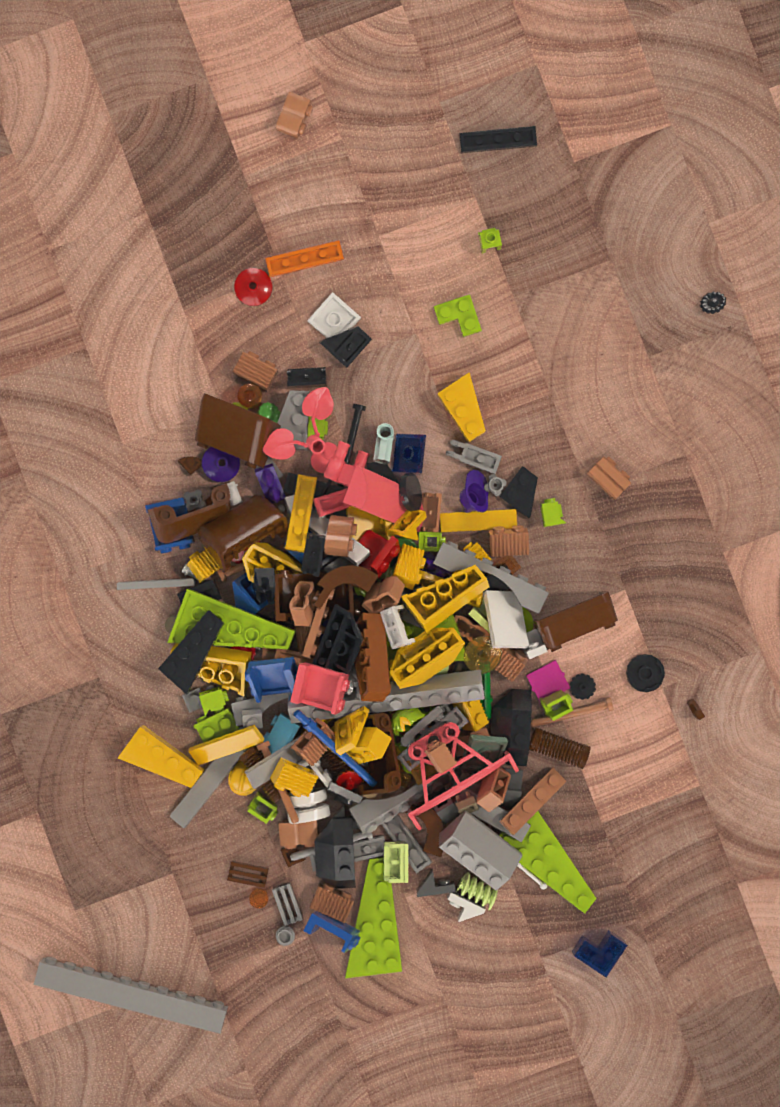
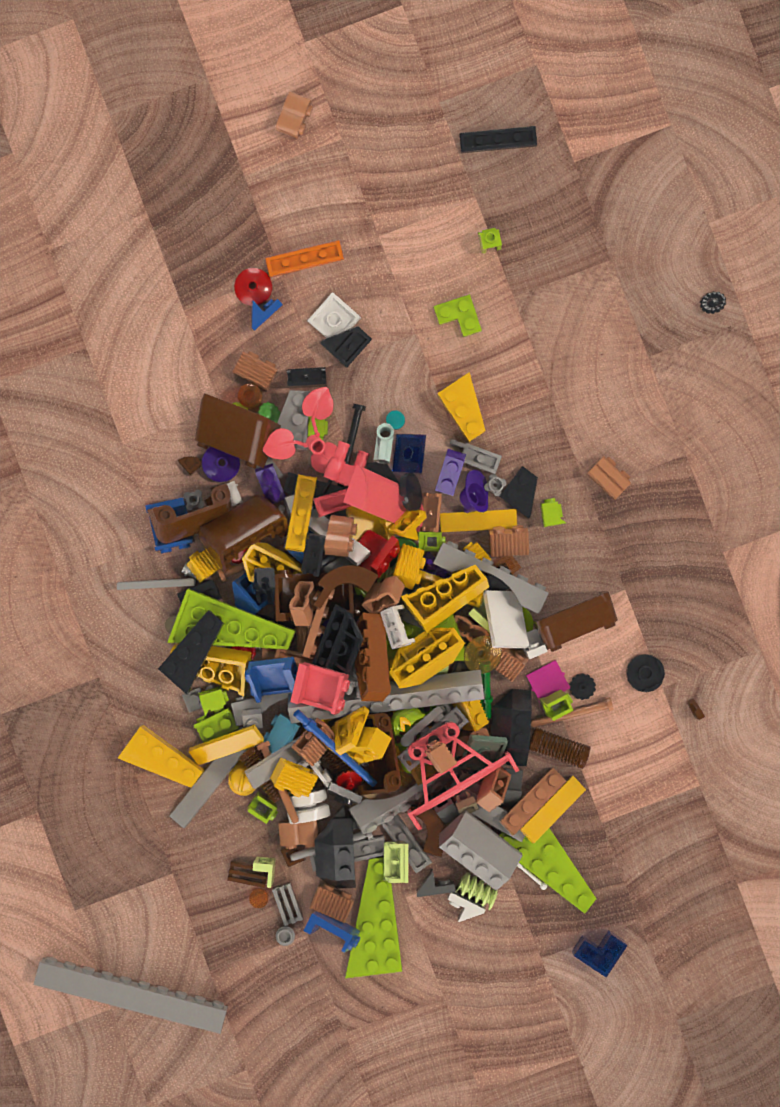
(259, 316): none -> blue slope
(265, 864): none -> yellowish green panel
(395, 419): none -> teal tile
(450, 472): none -> brick
(552, 809): none -> yellow tile

